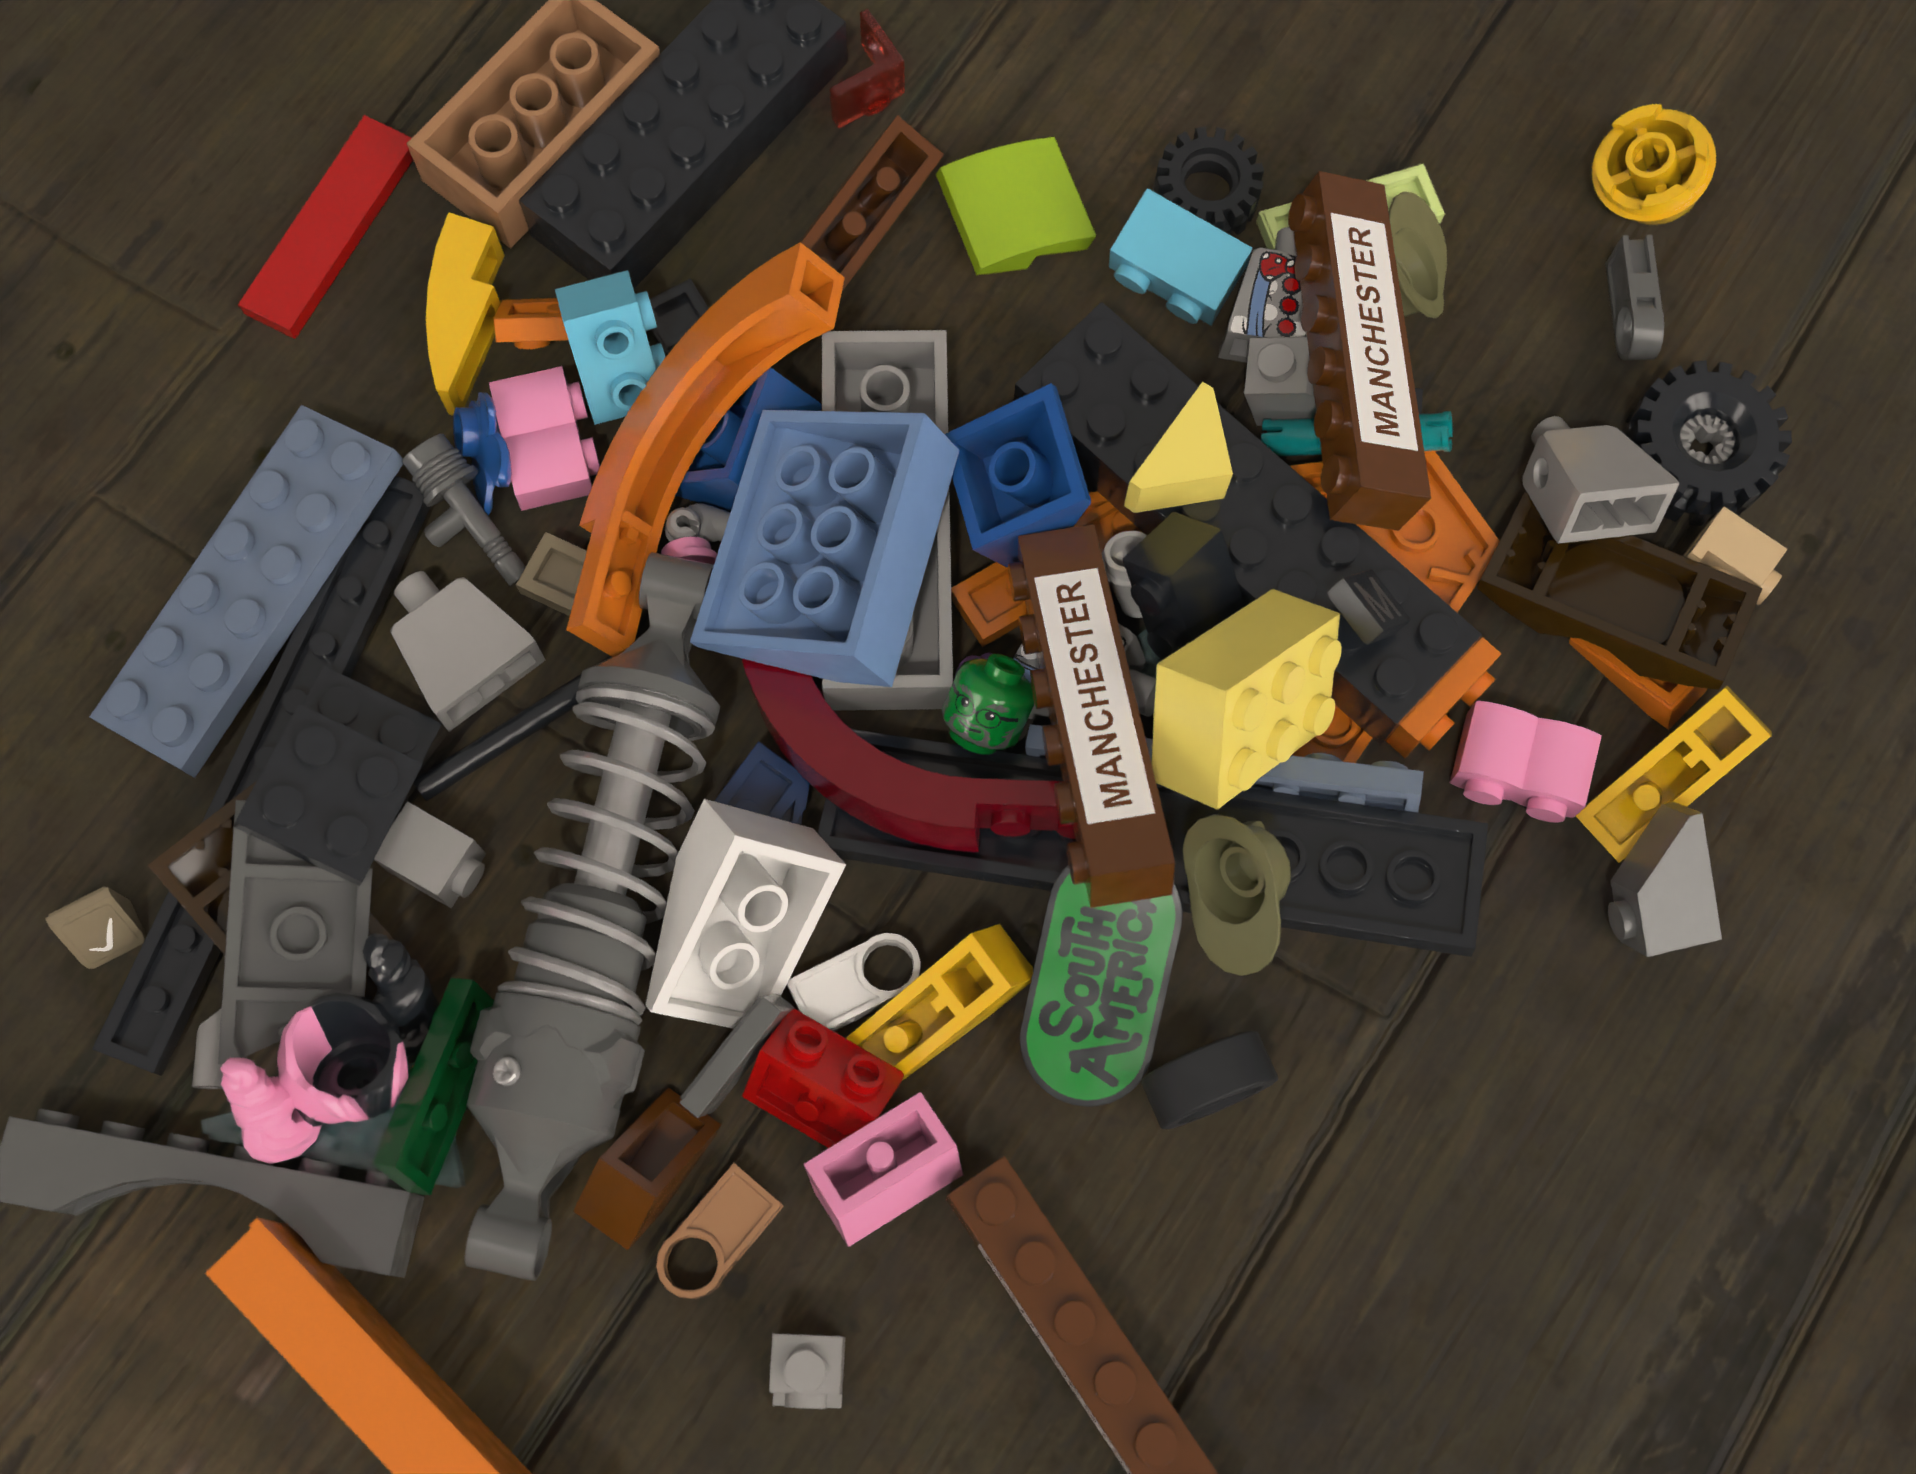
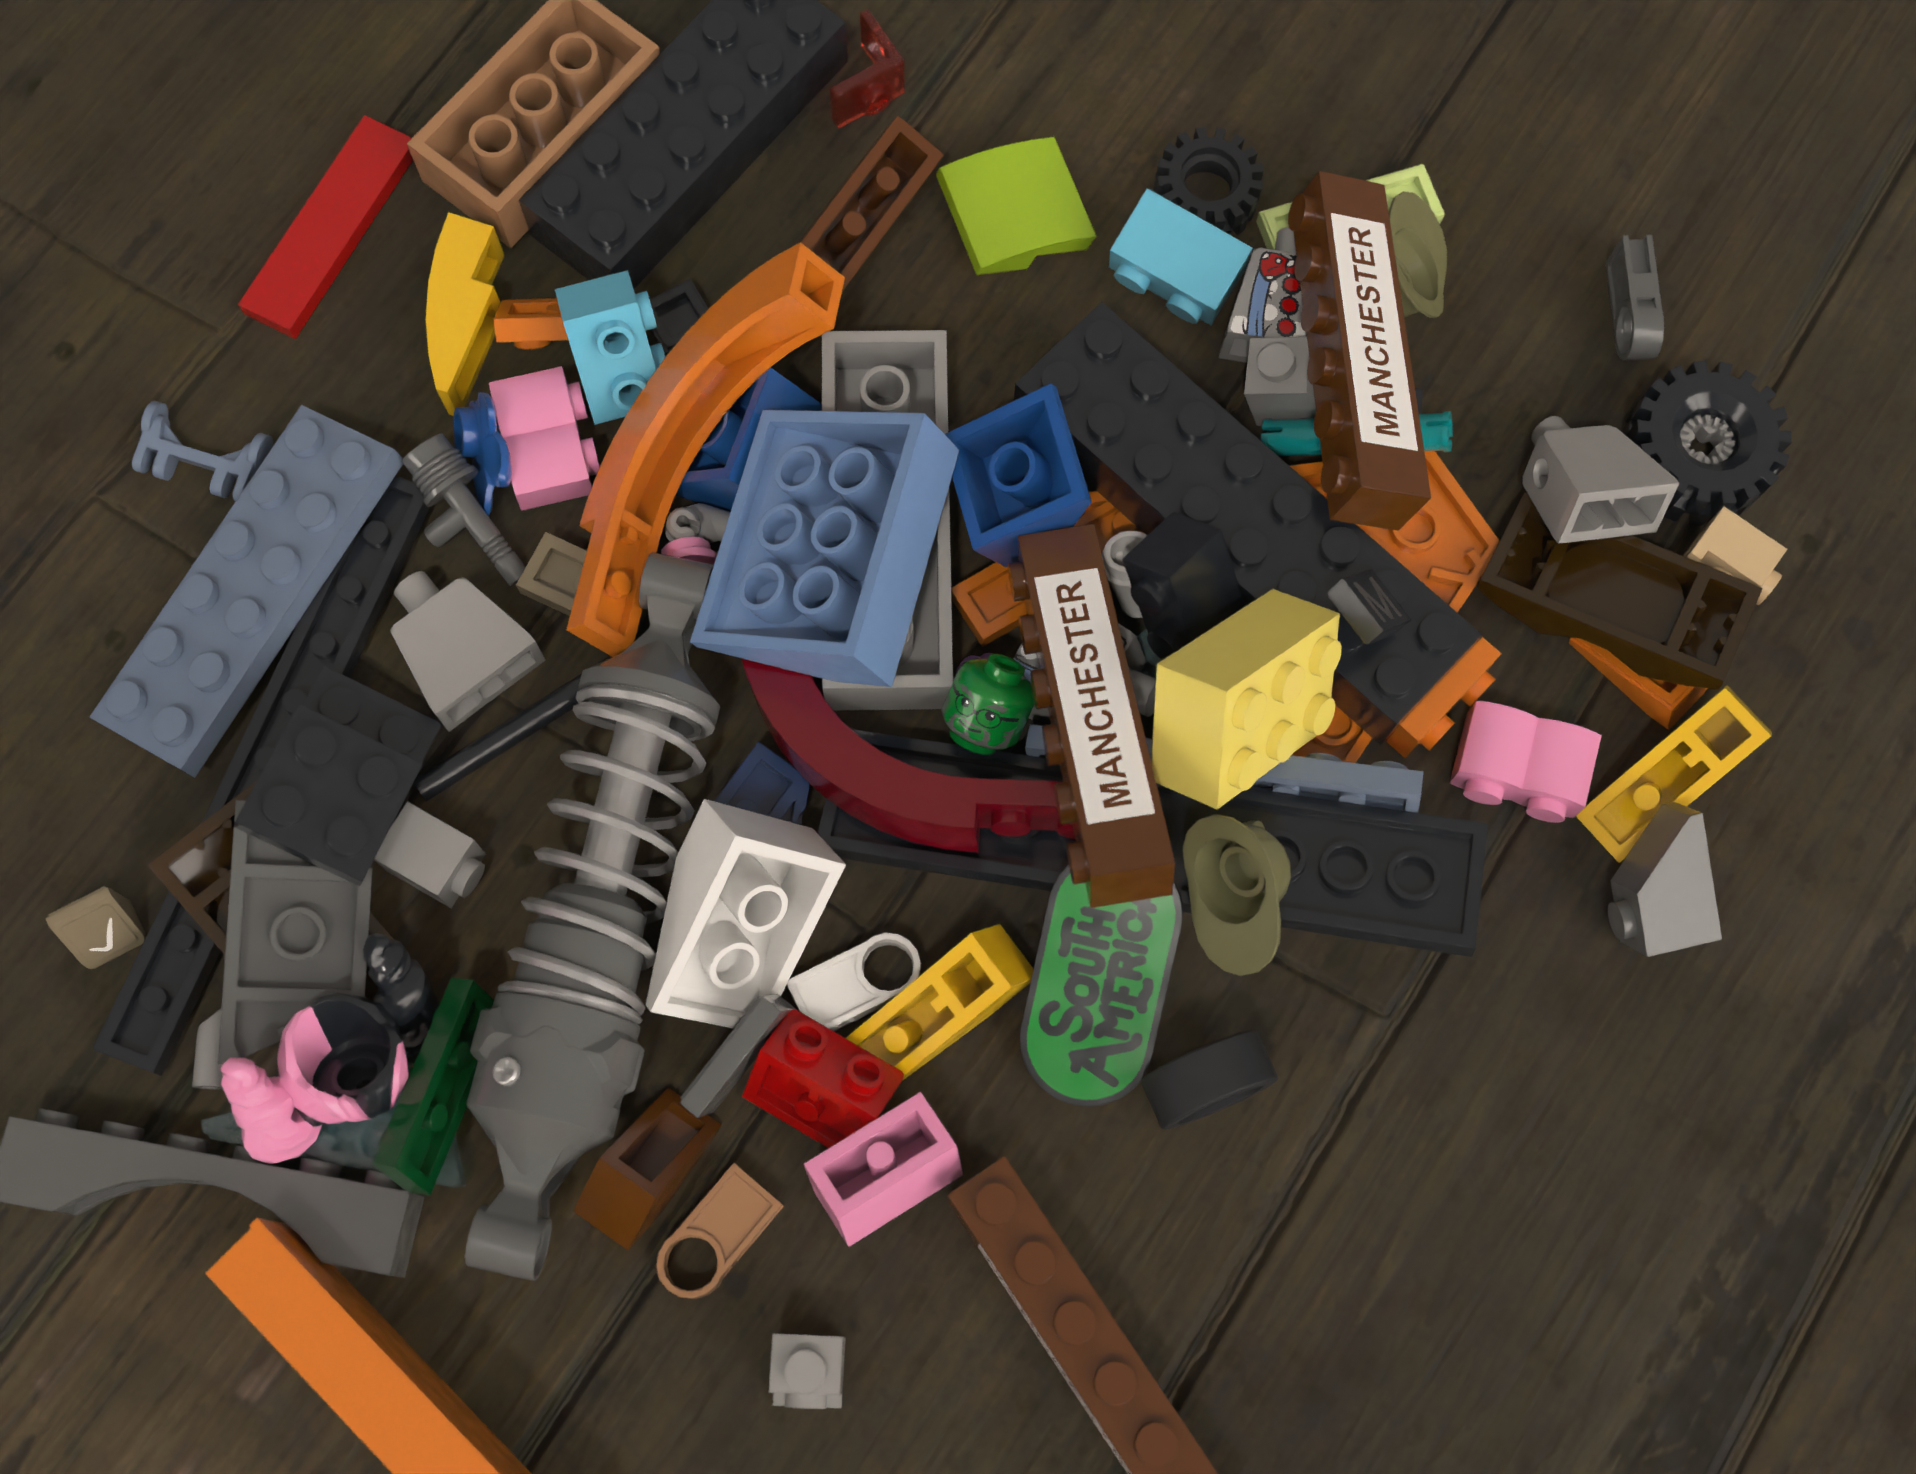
(160, 440): none -> sand blue piece
(1187, 462): light yellow slope -> none
(1653, 164): yellow cone -> none

